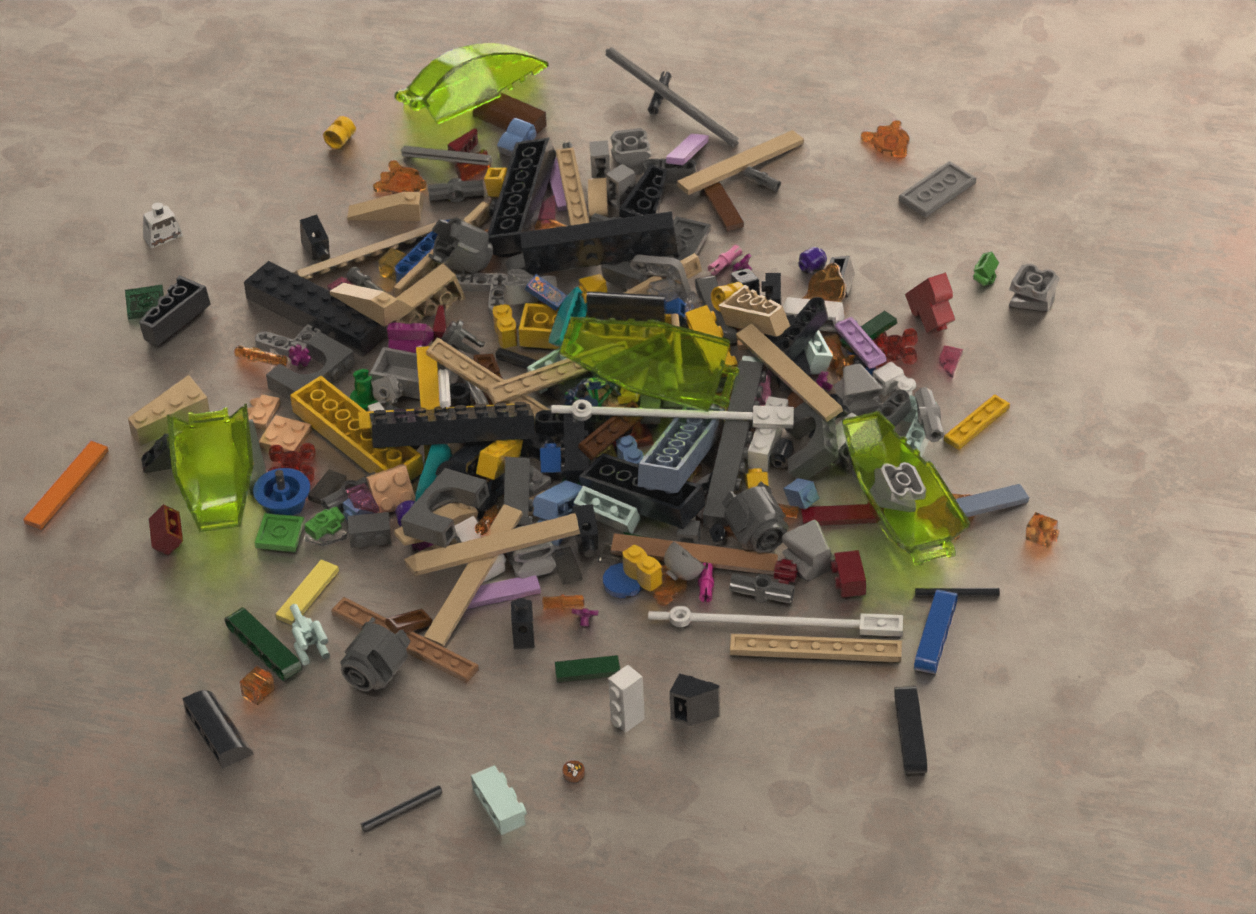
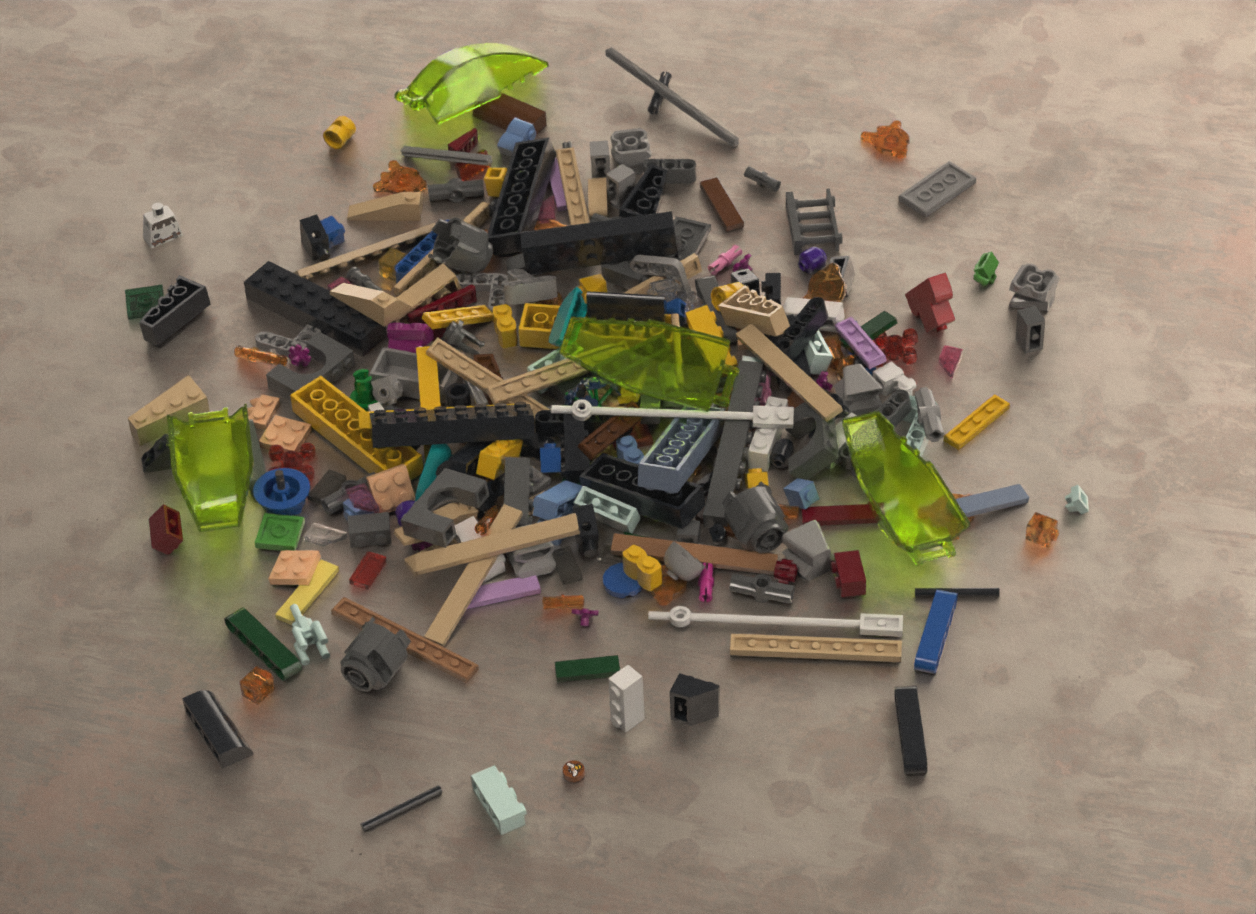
(65, 485): orange tile -> none
(294, 567): none -> light nougat plate
(324, 523): bright green piece -> none
(334, 231): none -> blue brick
(367, 570): none -> clear red tile
(409, 621): reddish brown tile -> none
(444, 388): white axle -> none
(458, 299): none -> dark red tile
(468, 315): none -> yellow tile
(514, 358): black axle -> none
(522, 616): black torso -> none
(545, 292): tile -> none
(687, 149): lavender tile -> none
(740, 162): tan tile -> none
(797, 228): none -> dark grey fence
(898, 487): light grey piece -> none
(1030, 329): none -> dark grey brick
(1077, 500): none -> light aqua tile

